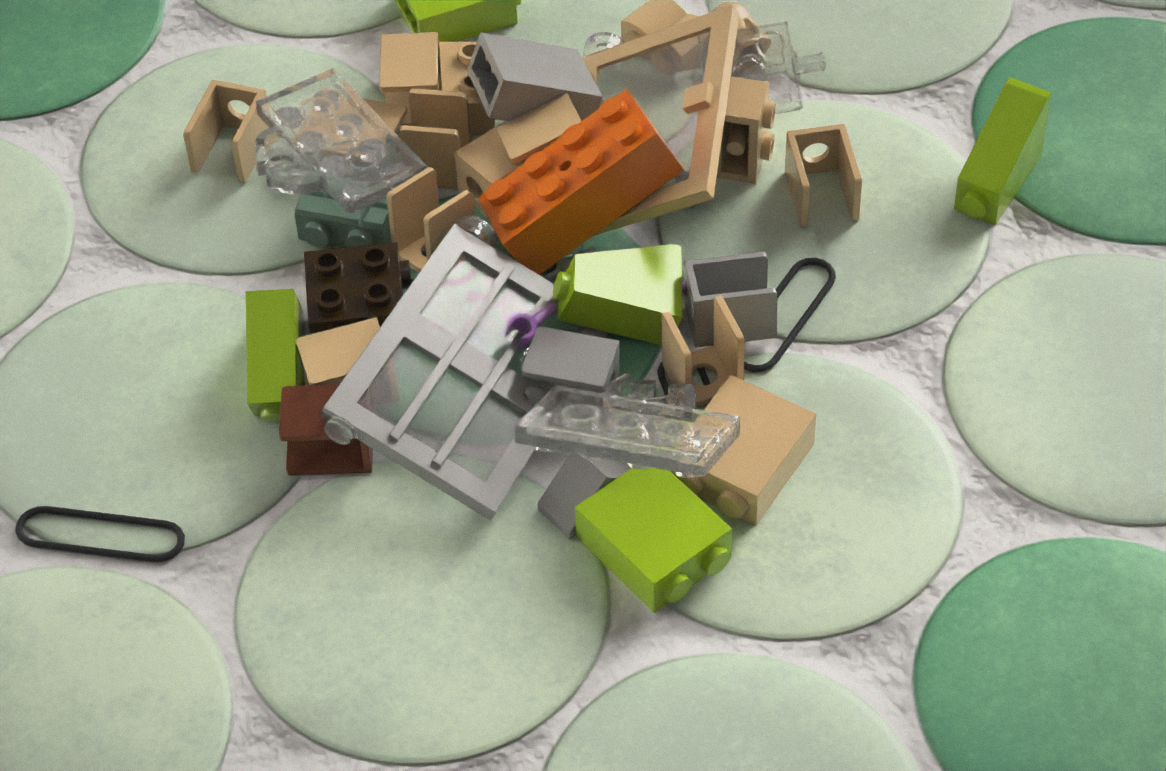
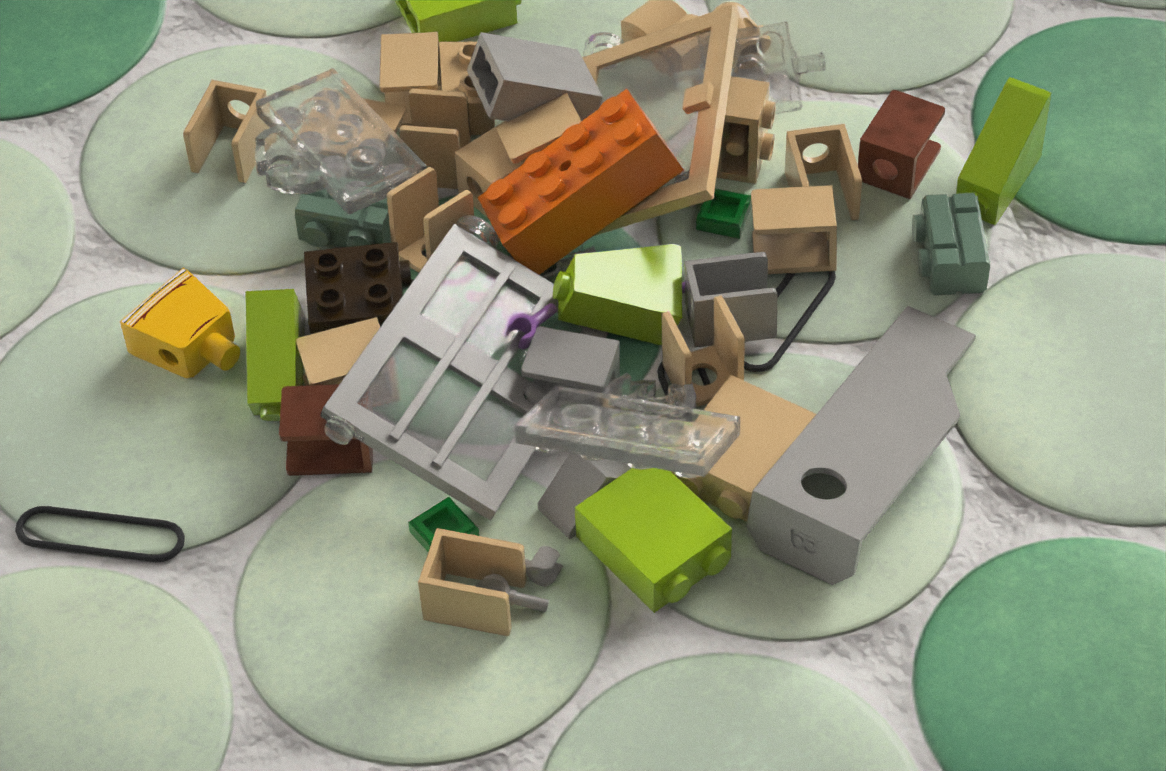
(182, 328): none -> yellow torso
(443, 516): none -> green tile
(470, 558): none -> tan piece
(498, 583): none -> light grey hand
(543, 566): none -> light grey hand
(724, 213): none -> green tile
(795, 228): none -> tan piece
(868, 437): none -> light grey piece
(897, 144): none -> copper piece
(953, 244): none -> sand green brick

